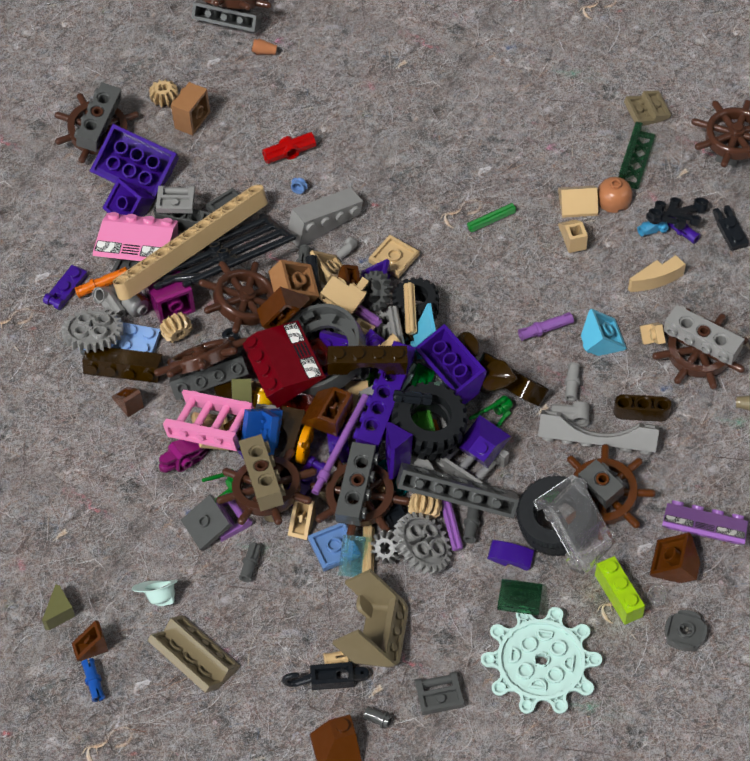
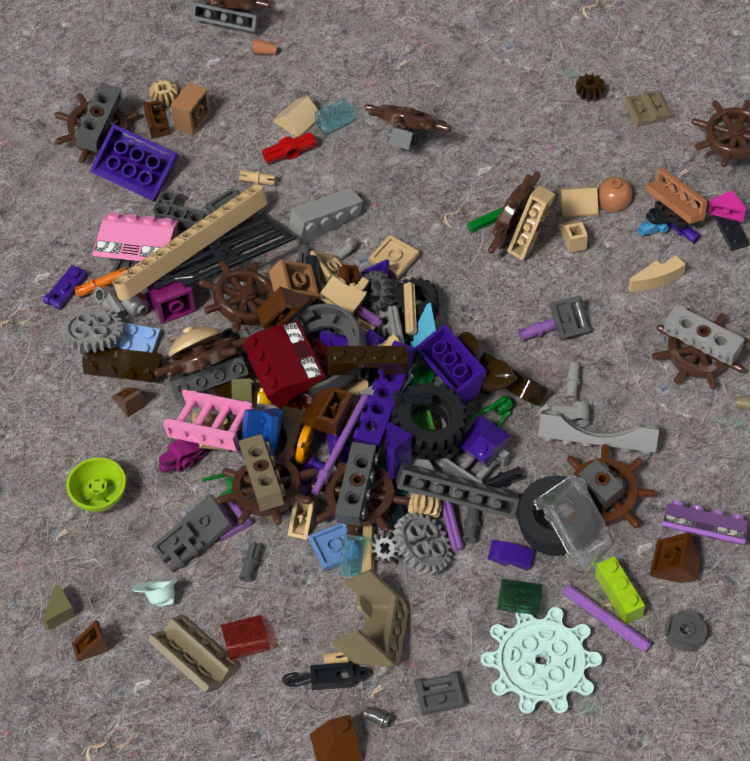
(93, 680): blue pin -> none
(96, 484): none -> lime piece
(128, 199): dark purple slope -> none
(156, 119): none -> reddish brown hinge
(174, 541): none -> dark grey plate
(175, 199): light grey plate -> none
(176, 327): tan gear -> none
(193, 337): none -> tan dish
(245, 637): none -> clear red slope
(257, 177): none -> tan pin
(297, 116): none -> tan slope
(299, 185): medium blue plate -> none
(334, 117): none -> clear light blue hinge
(407, 119): none -> reddish brown brick
(503, 479): none -> black pin
(523, 217): none -> brick
(565, 320): none -> dark grey plate
(590, 87): none -> dark brown gear
(601, 334): medium azure slope -> none
(607, 618): none -> medium lavender axle
(630, 154): clear green fence -> none
(651, 404): dark brown beam -> none
(652, 333): tan bracket -> none
(677, 200): none -> nougat fence
(727, 206): none -> dark pink slope

